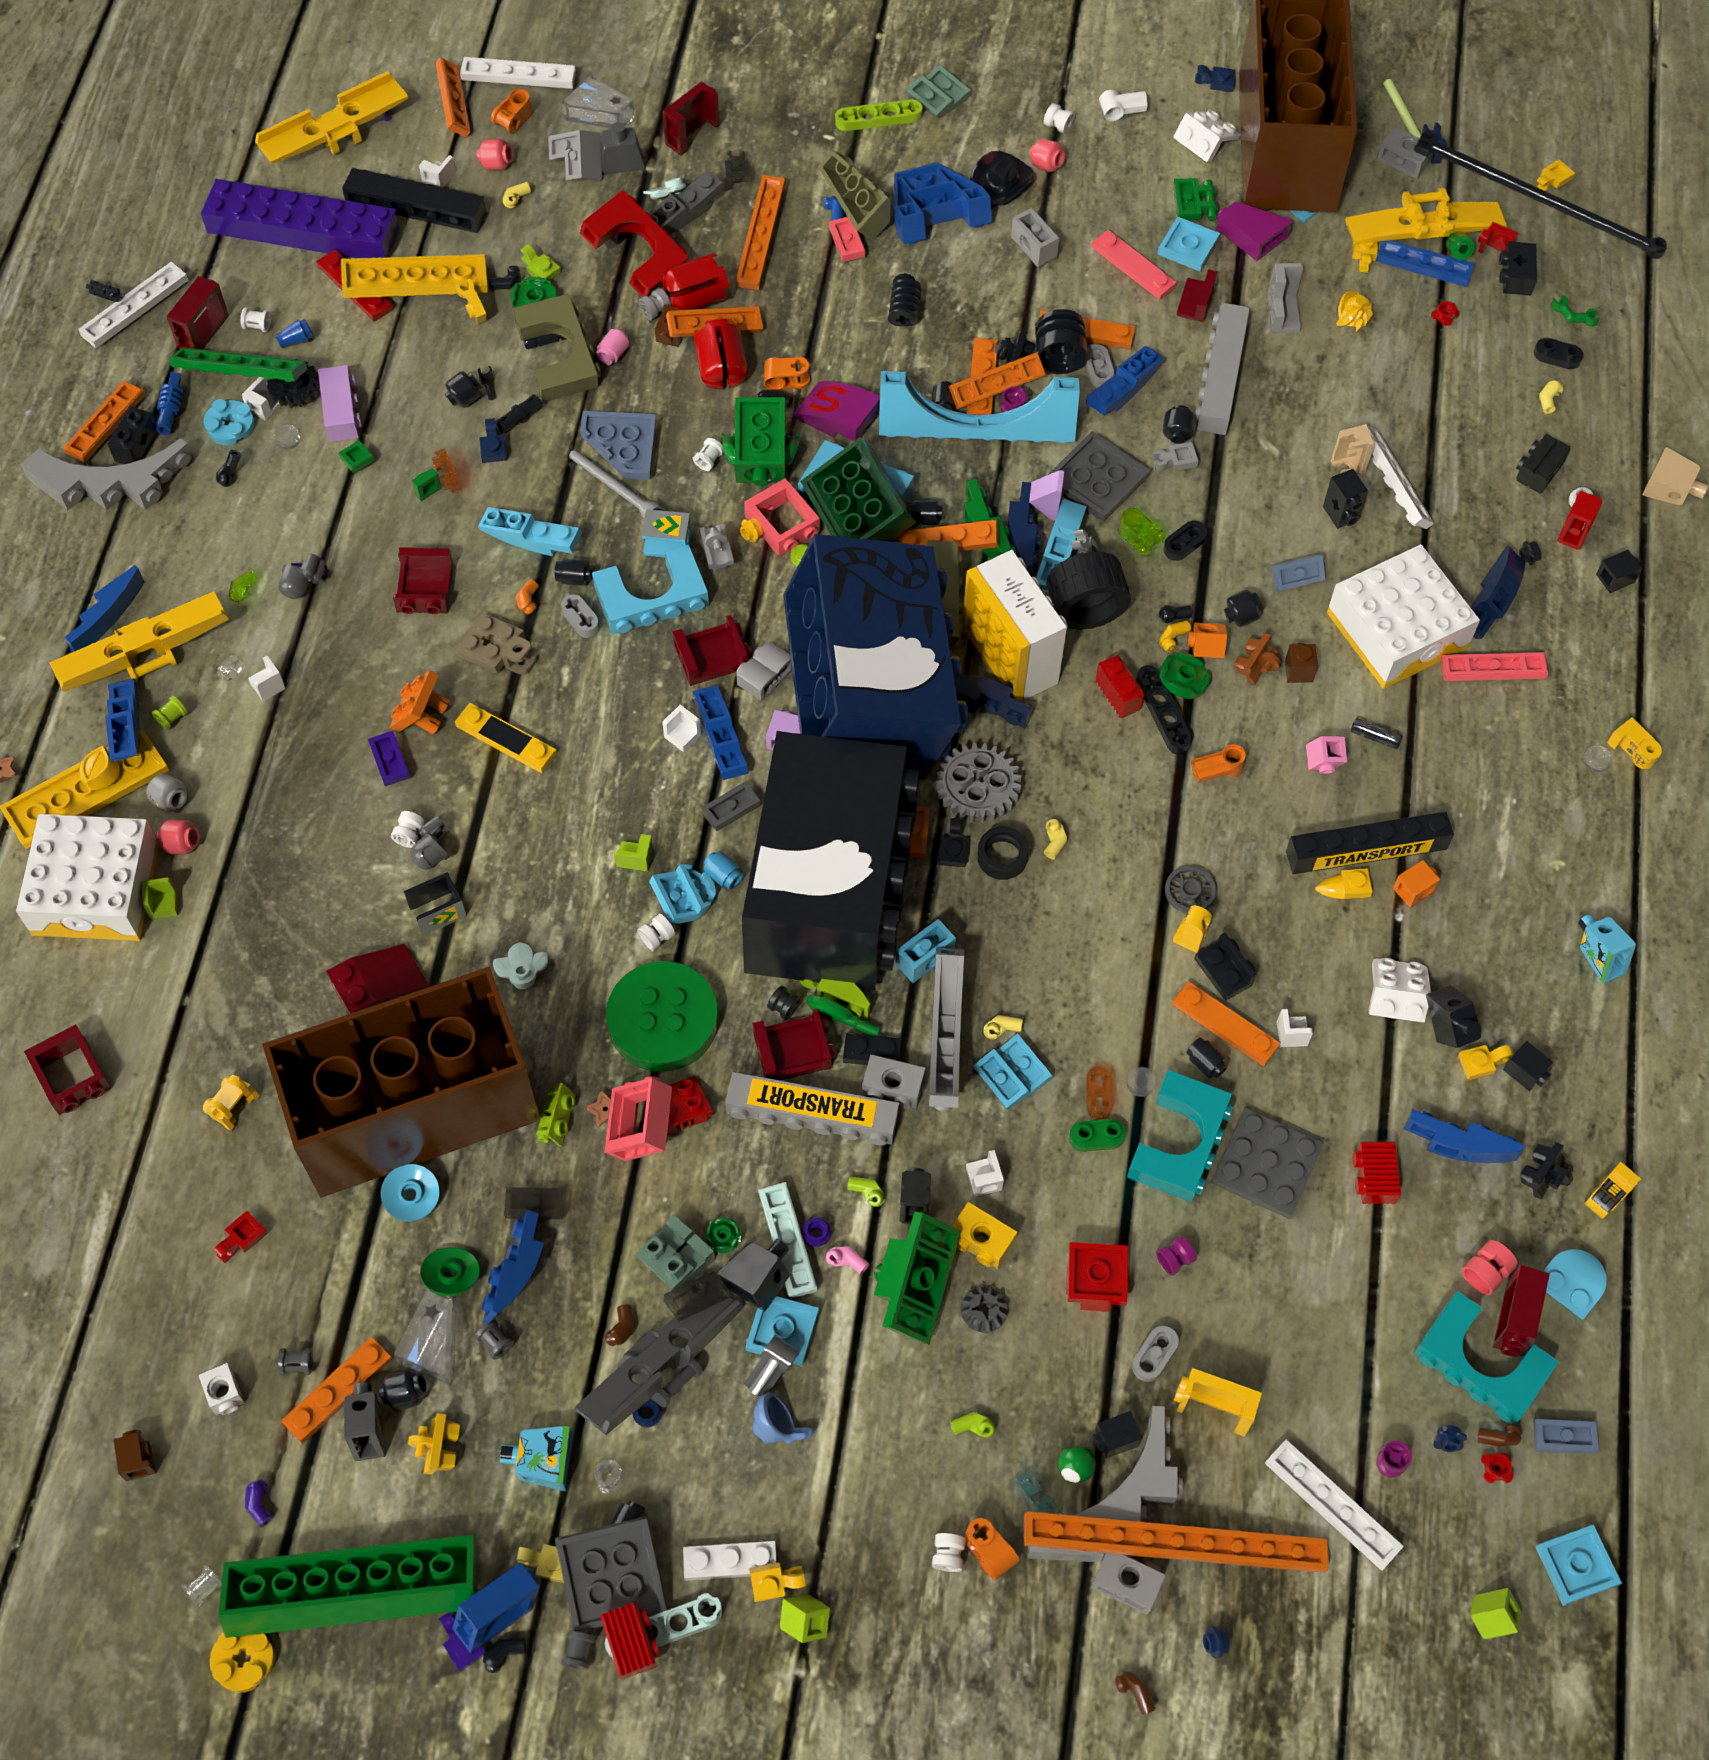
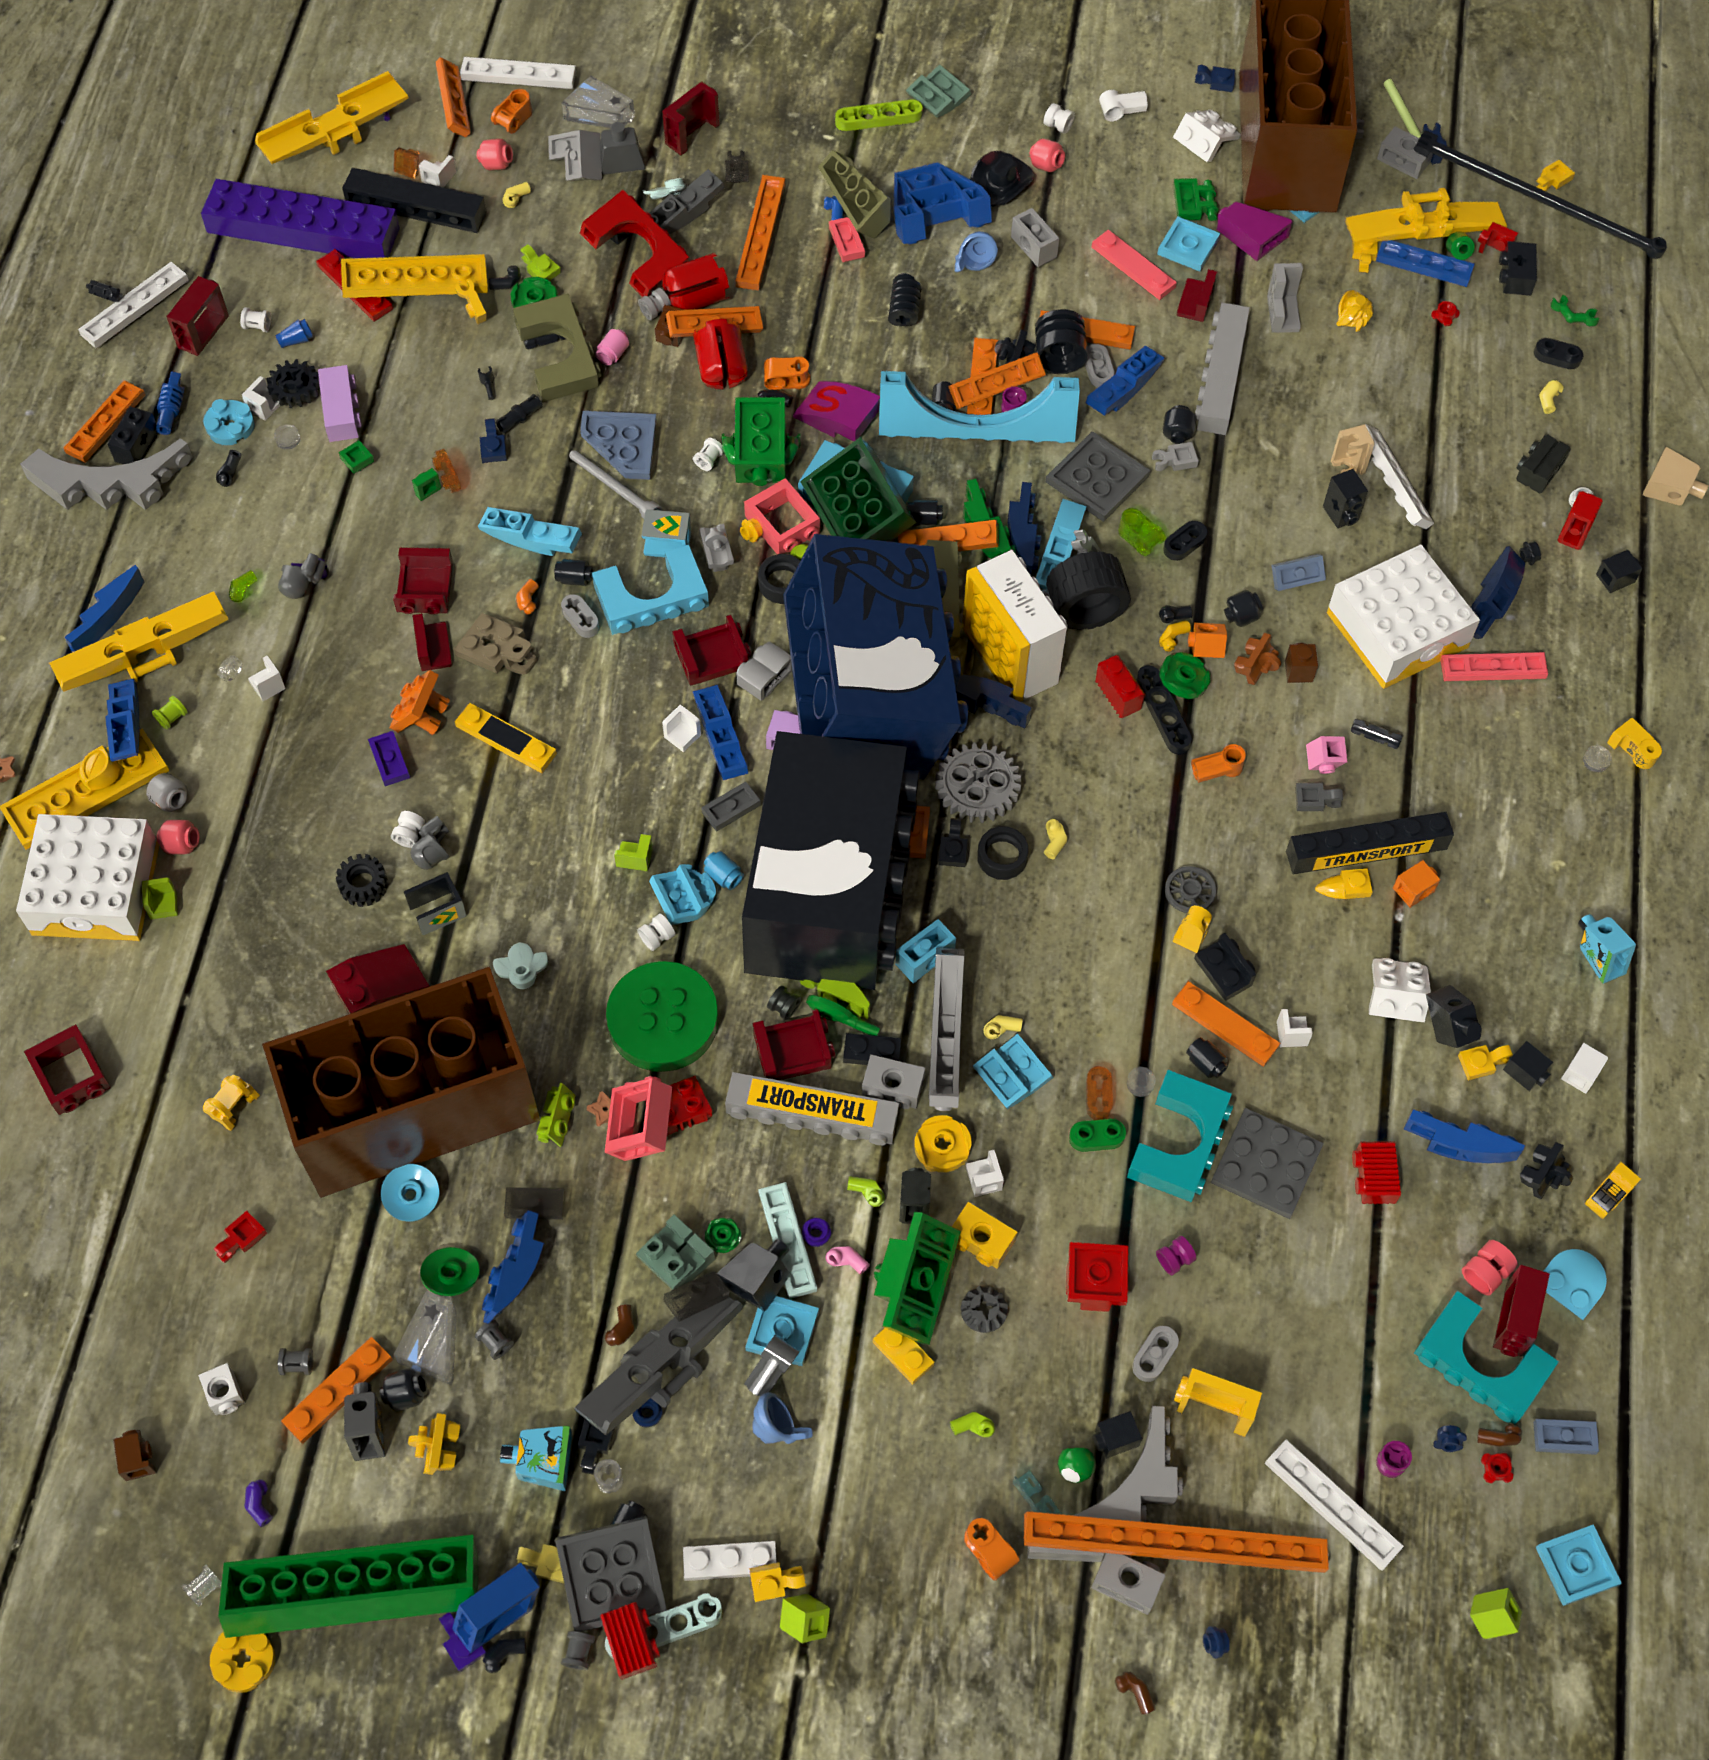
(237, 363): green plate -> none
(368, 892): none -> black tyre
(406, 162): none -> clear orange tile
(431, 644): none -> dark red panel
(462, 389): black head -> none
(593, 1443): none -> black plate
(773, 564): none -> black tyre
(903, 1354): none -> yellow plate
(948, 1552): white wheel -> none
(950, 1130): none -> yellow plate
(976, 252): none -> medium blue hat
(1046, 494): lavender slope -> none
(1313, 797): none -> dark grey plate
(1584, 1068): none -> white panel

